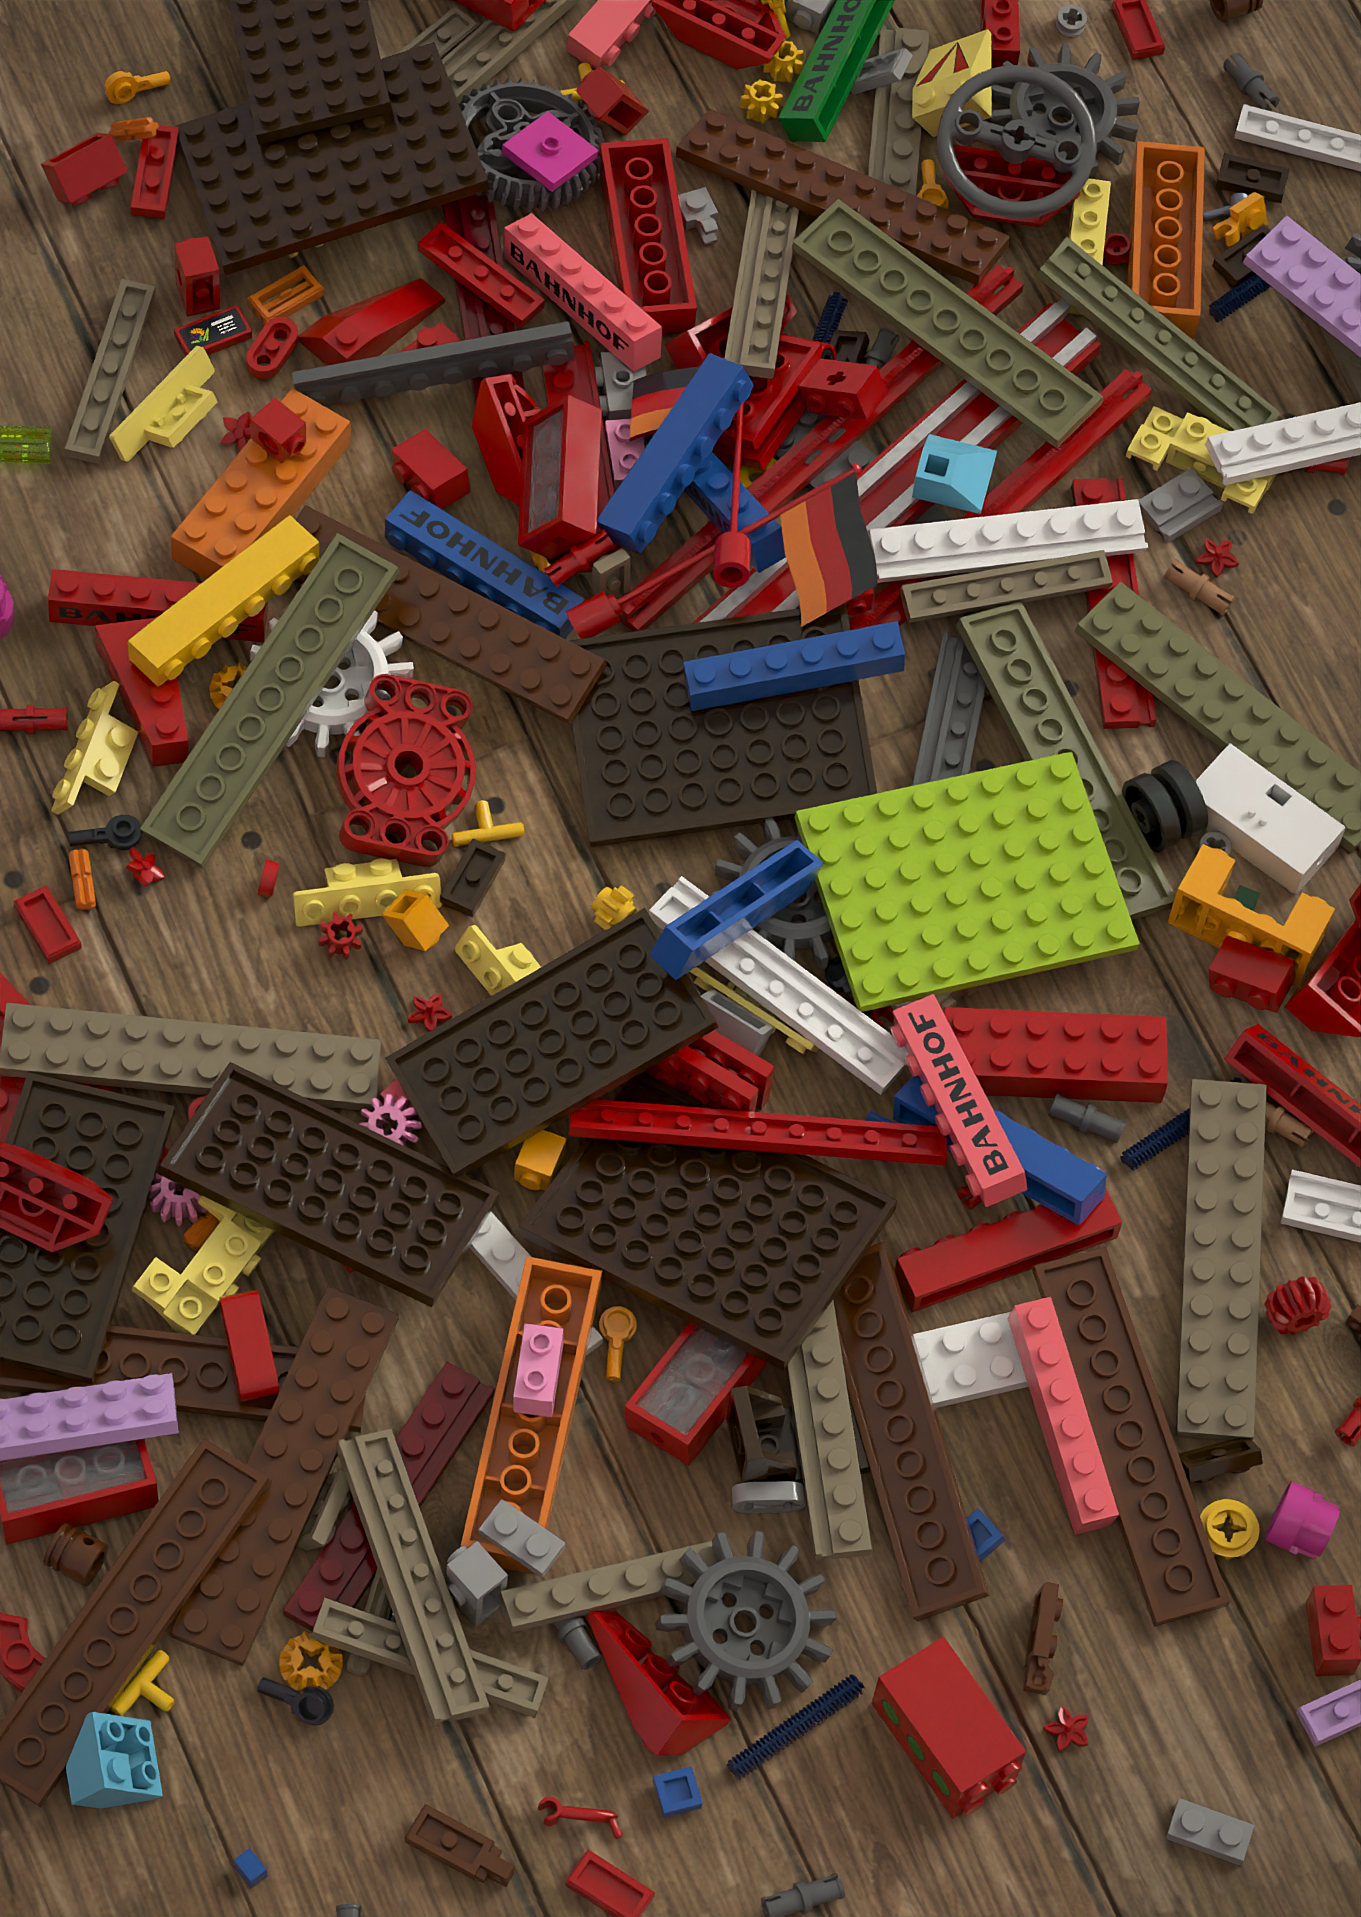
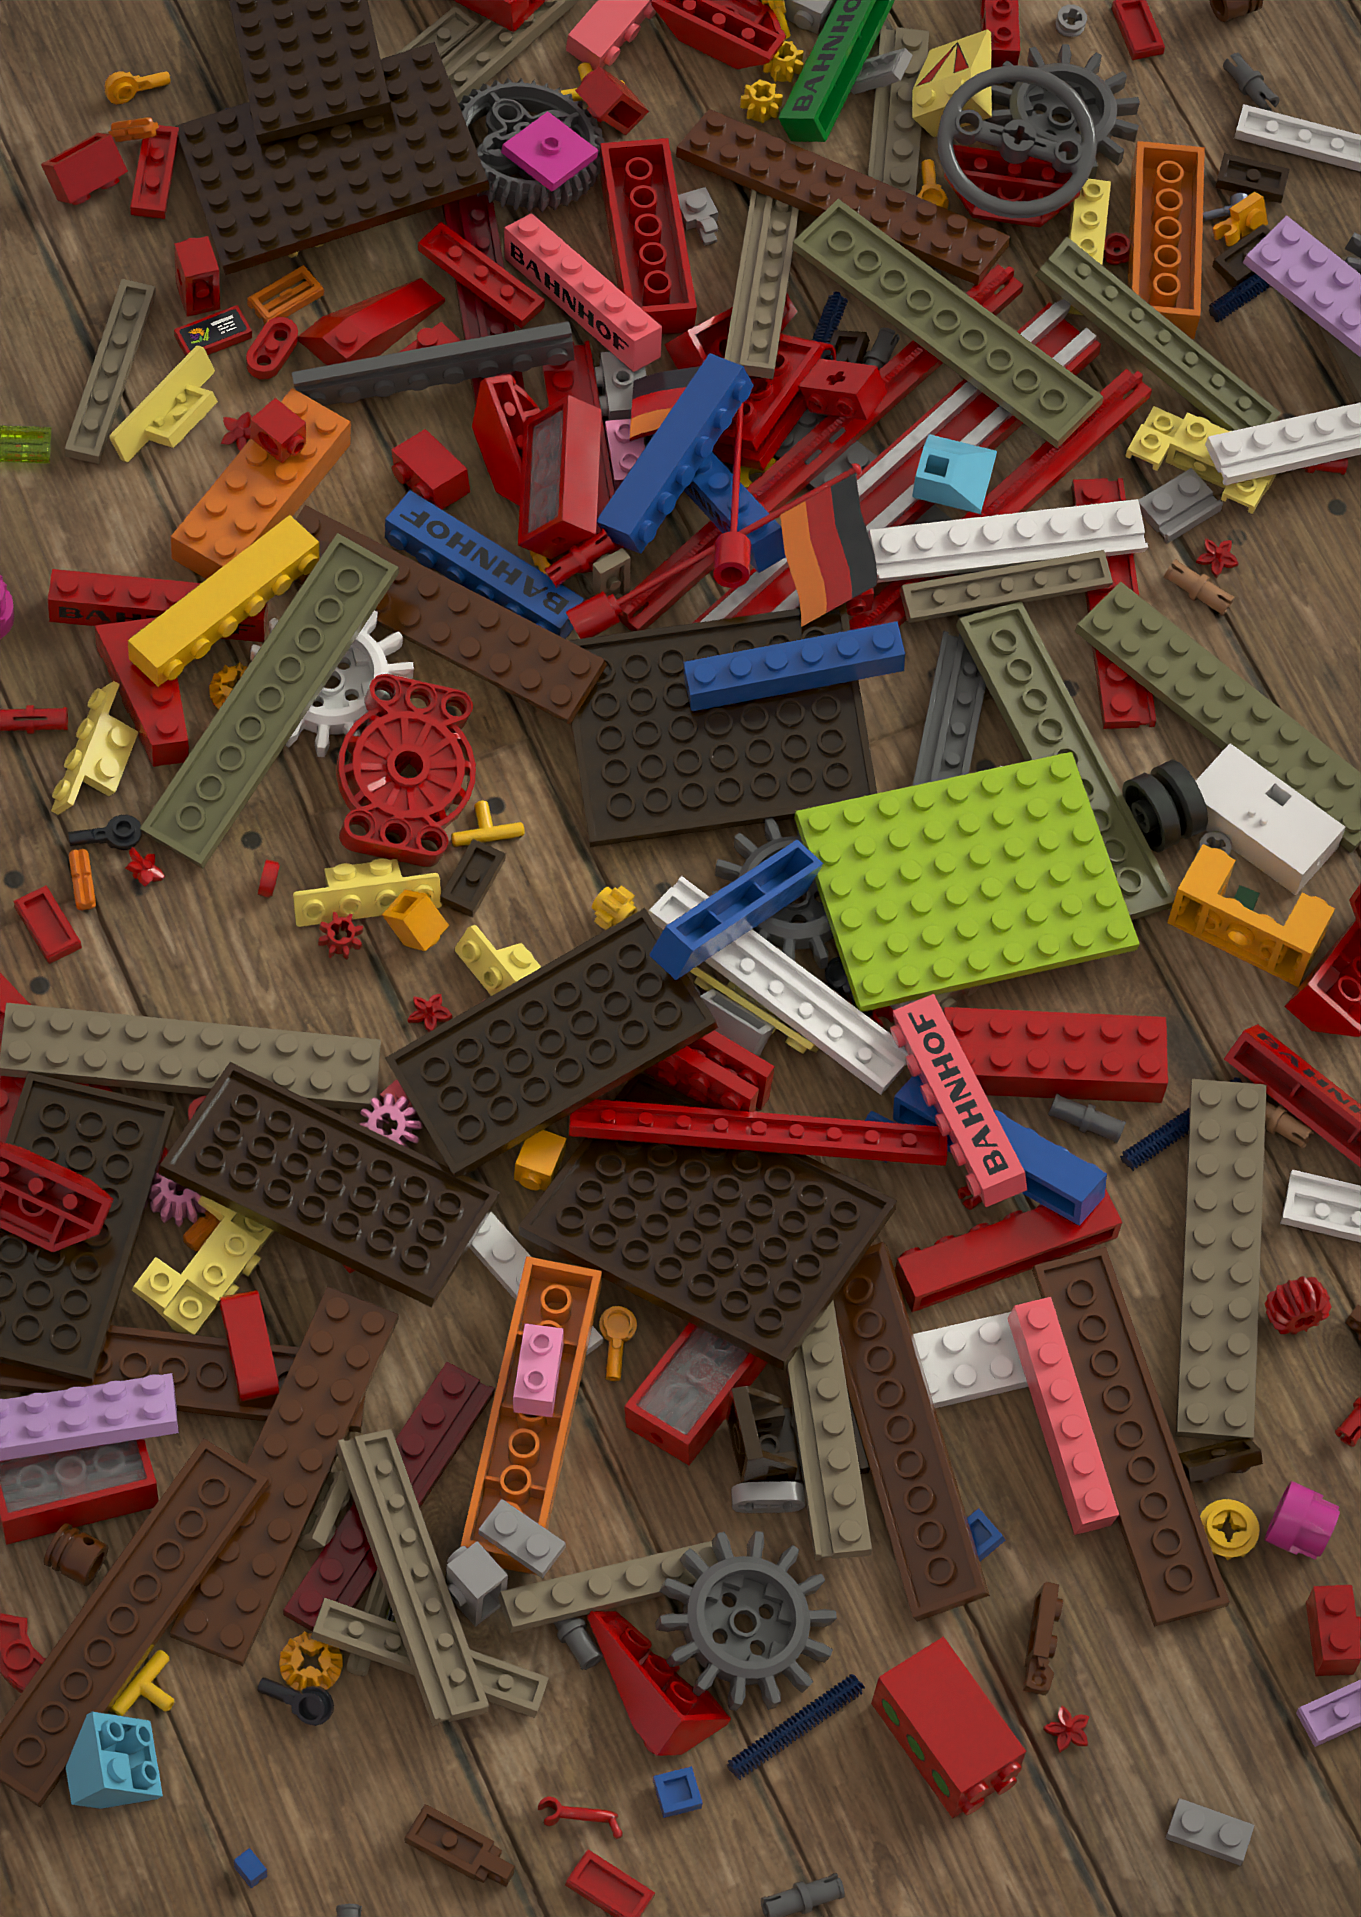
(1251, 974): red brick -> none

